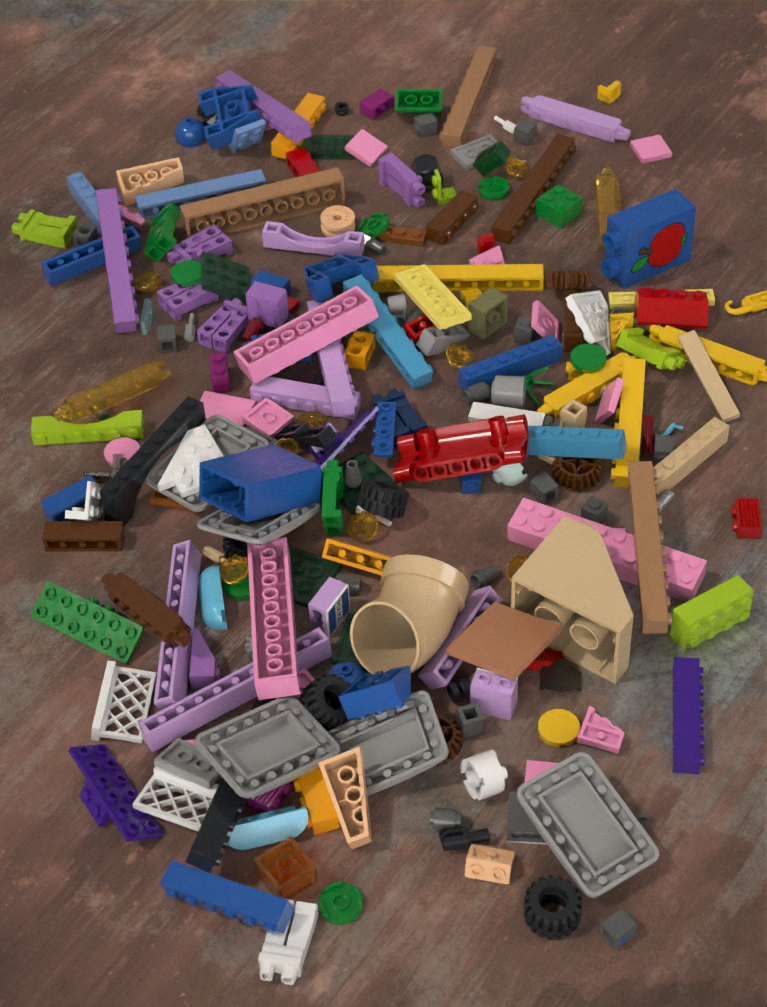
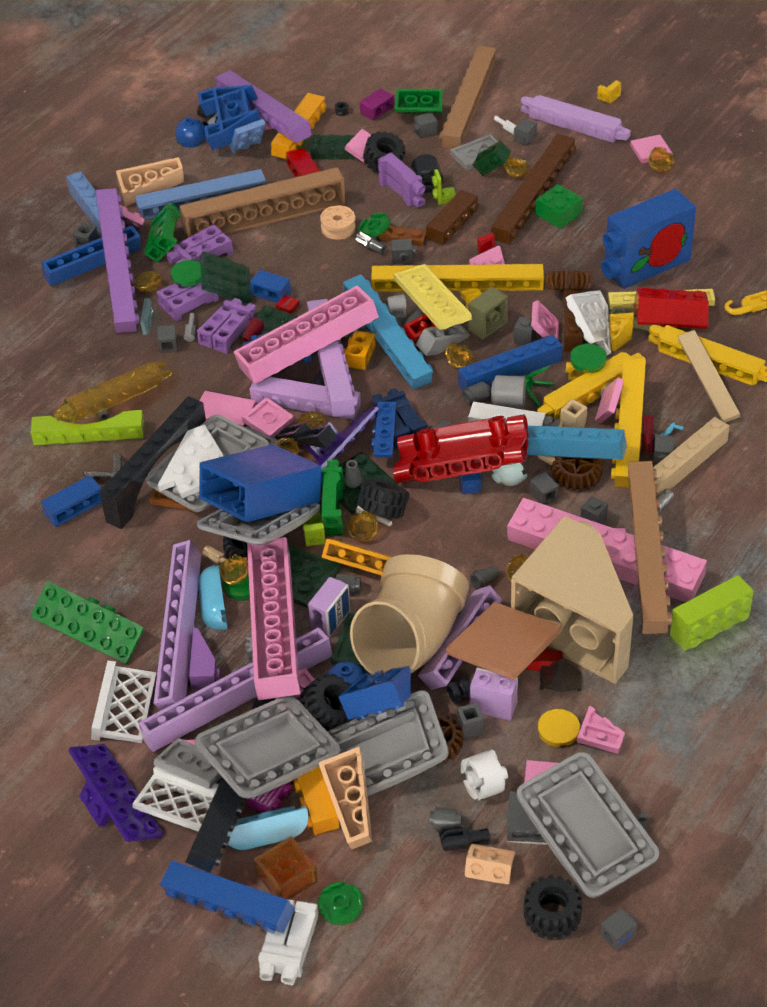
(45, 229): lime hips -> none
(83, 536): reddish brown brick -> none
(92, 510): white bracket -> none
(120, 446): bright pink tile -> none
(147, 609): reddish brown hinge -> none
(219, 373): magenta brick -> none
(267, 304): medium lavender brick -> none
(279, 236): lavender arch -> none
(314, 531): none -> lime bracket
(342, 267): blue wedge -> none
(381, 145): none -> black tyre
(402, 251): none -> dark grey brick
(494, 188): green tile -> none
(607, 199): clear yellow hinge -> none
(645, 348): lime hips -> none
(660, 159): none -> clear yellow hair
(686, 715): dark purple brick -> none
(747, 518): red brick -> none

